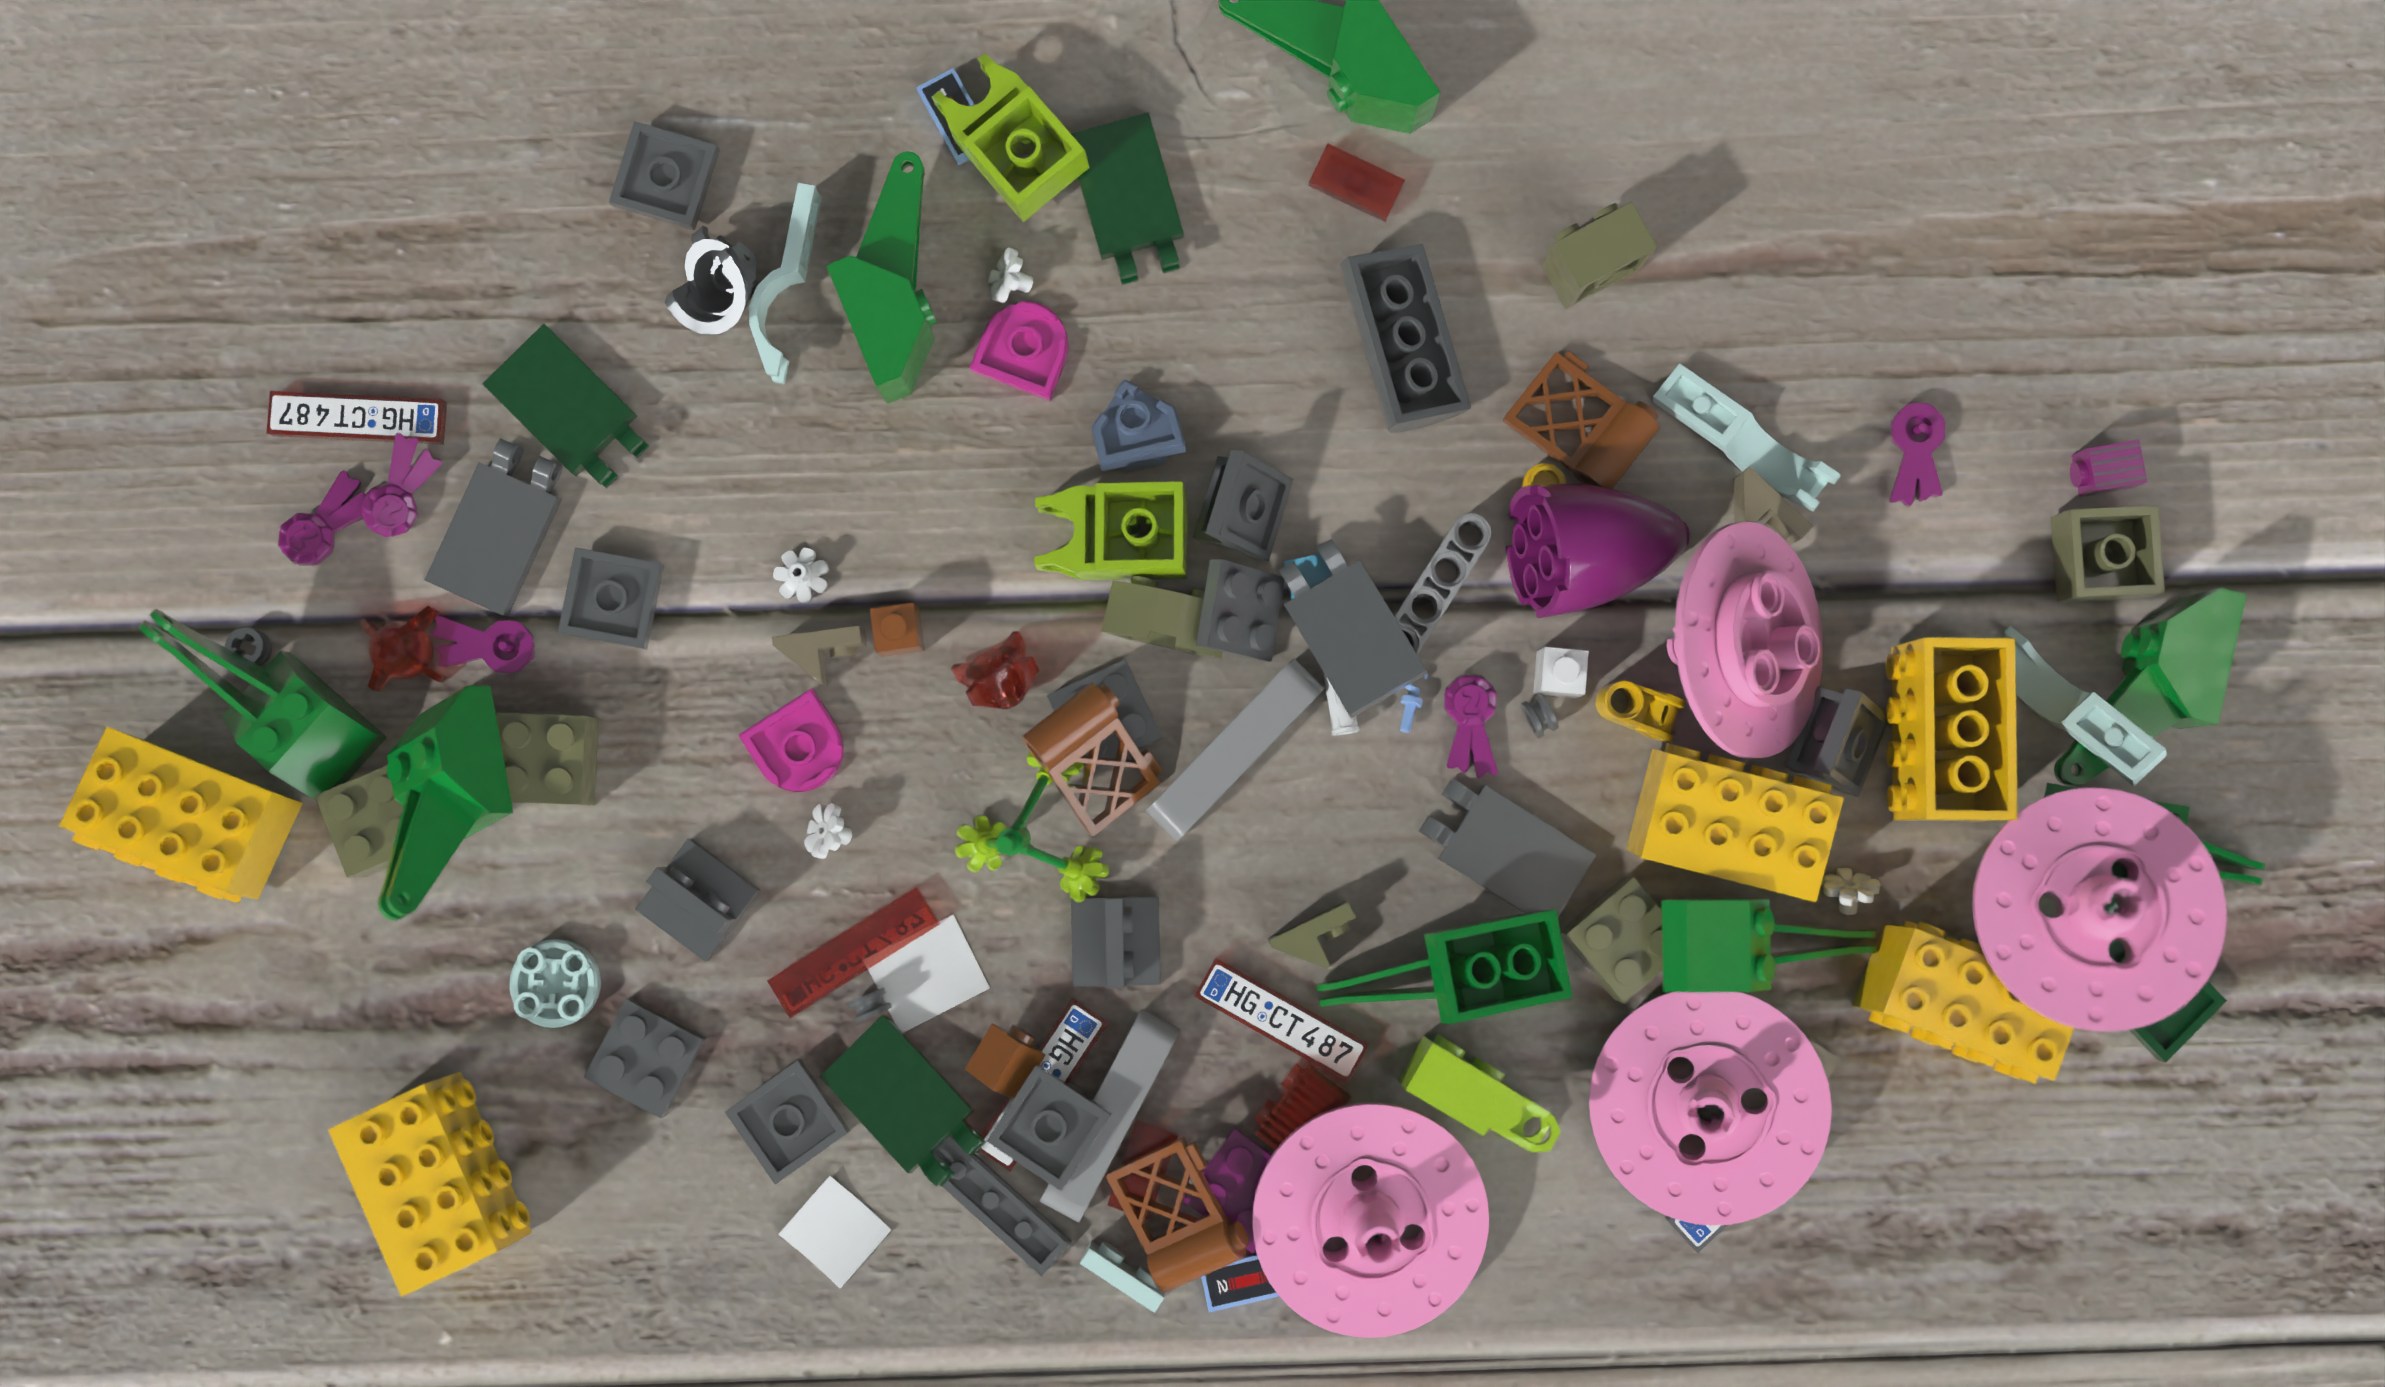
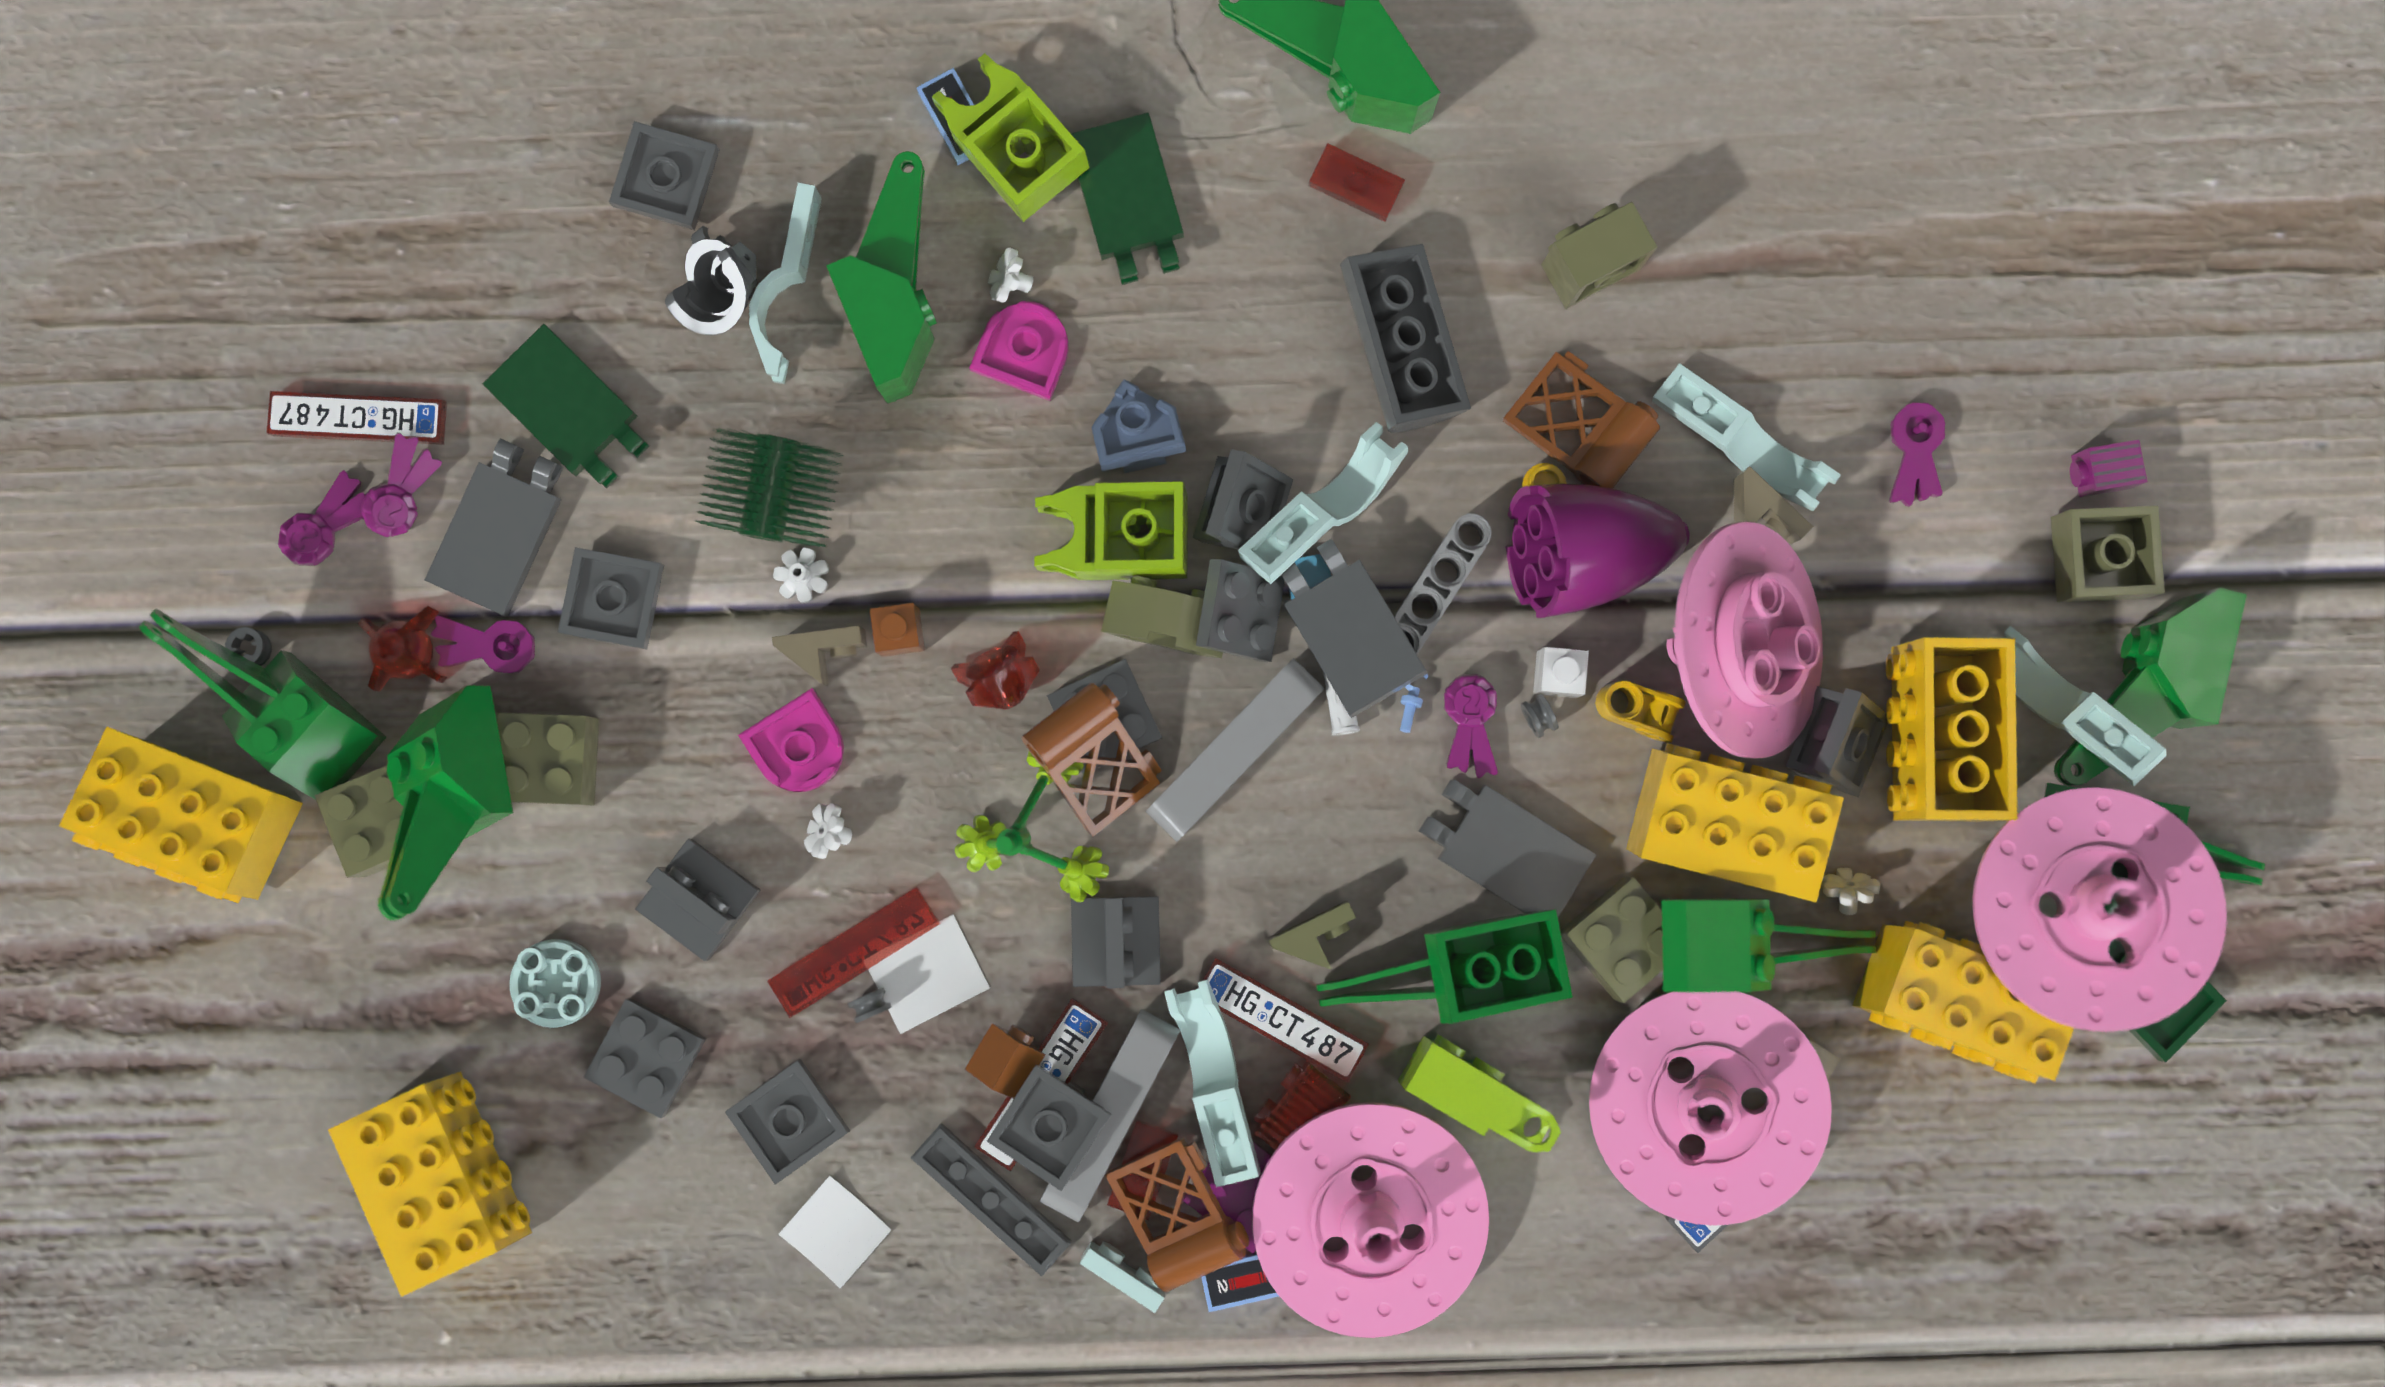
(769, 486): none -> dark green piece
(902, 1100): dark green tile -> none
(1215, 1085): none -> light aqua piece
(1313, 514): none -> light aqua piece

